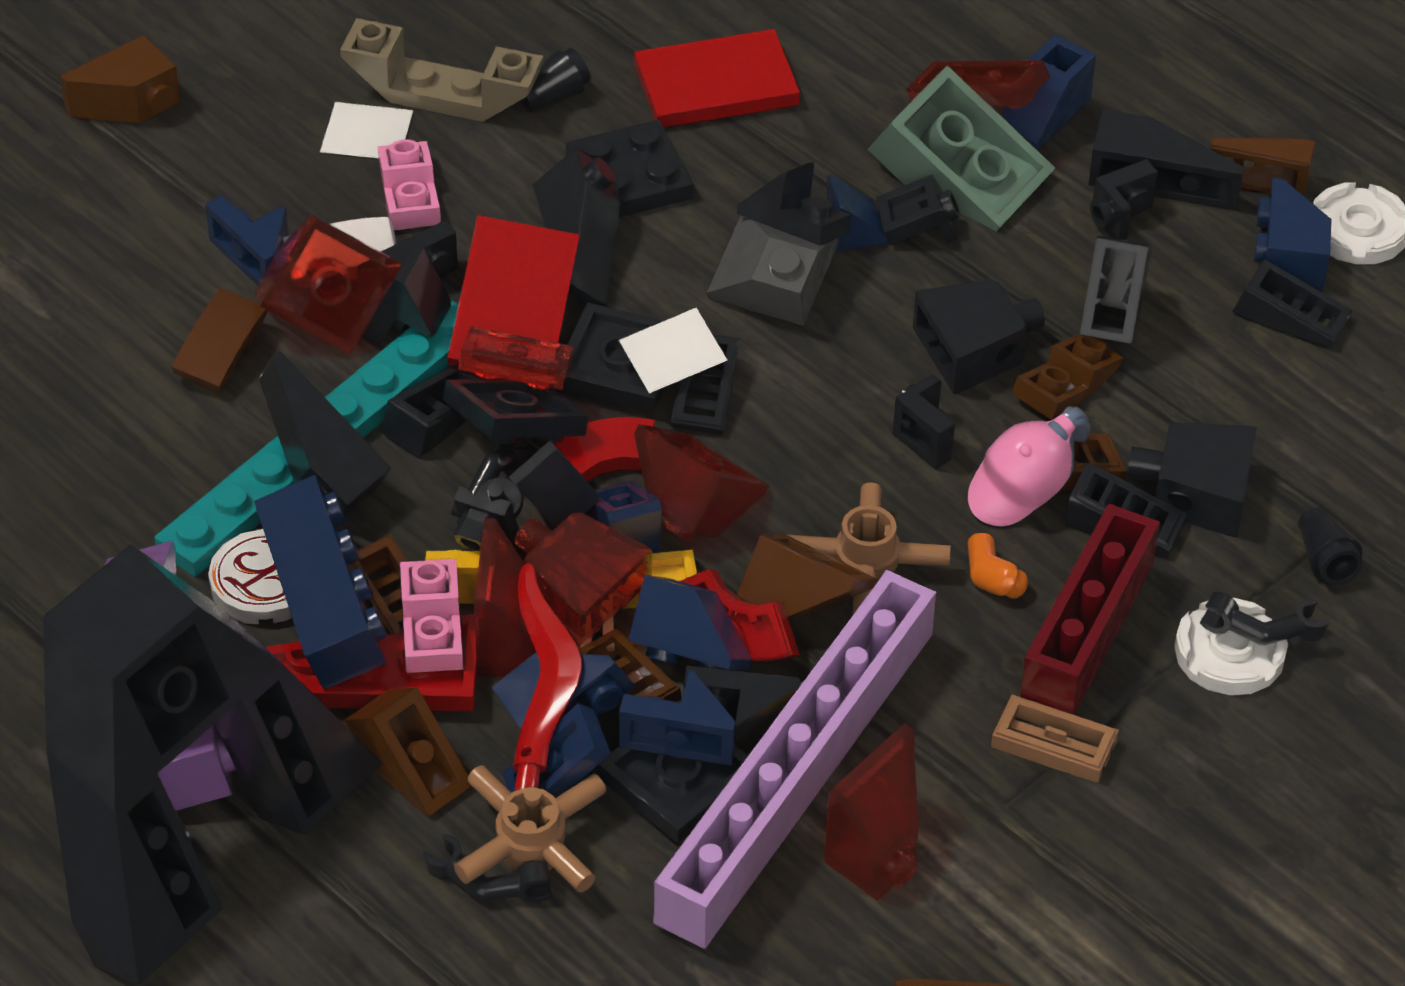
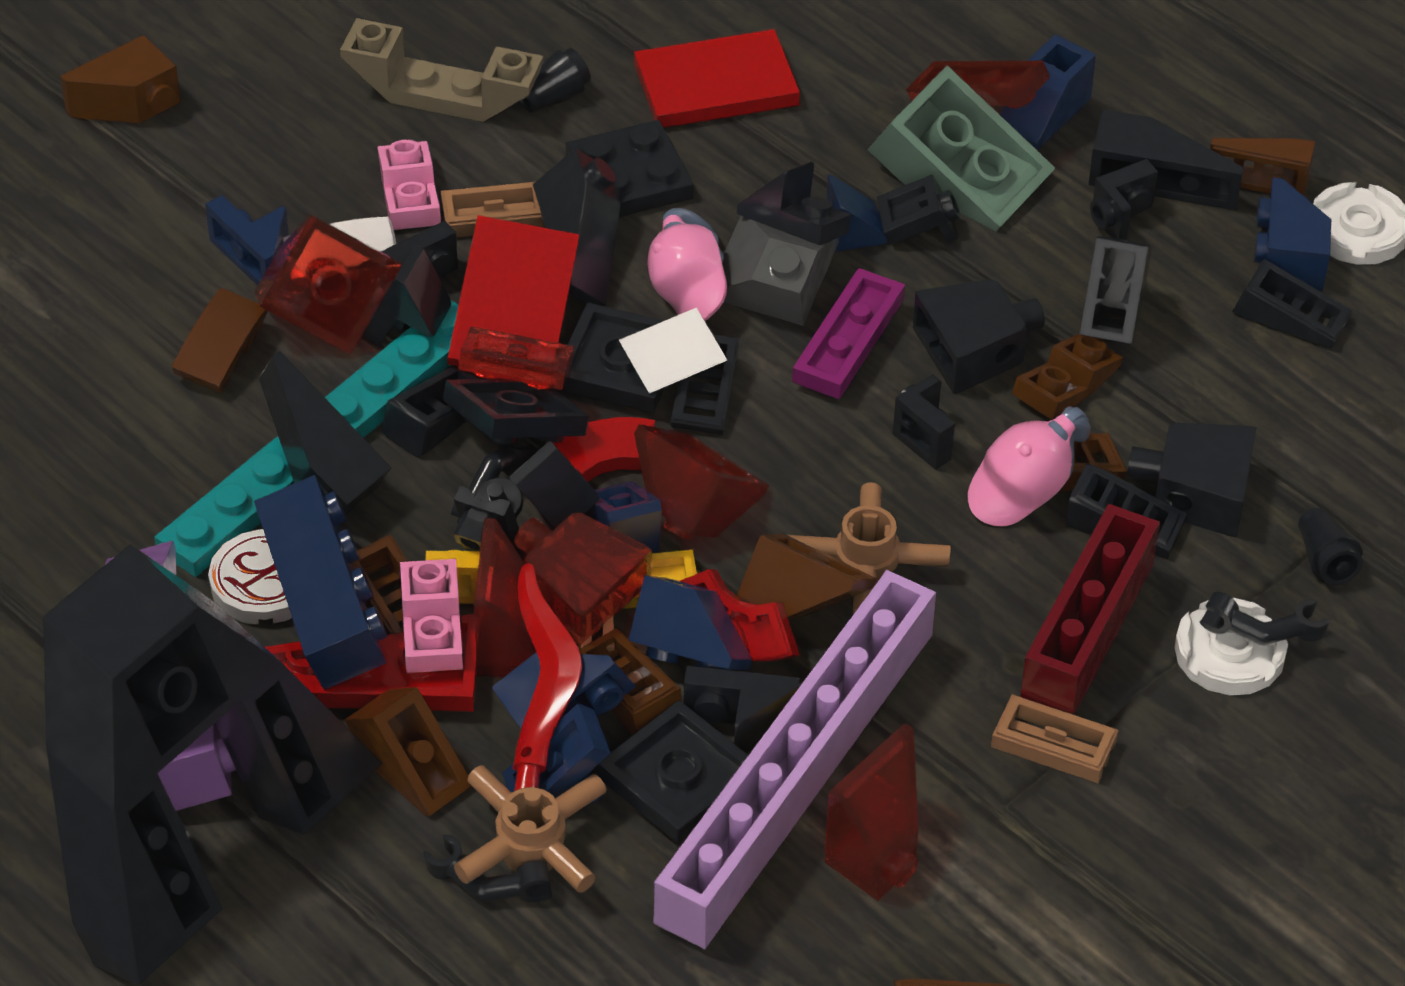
(361, 128): white sticker -> none
(502, 202): none -> medium nougat tile
(688, 264): none -> bright pink hair
(690, 729): dark blue slope -> none
(848, 333): none -> magenta plate
(992, 572): orange arm -> none

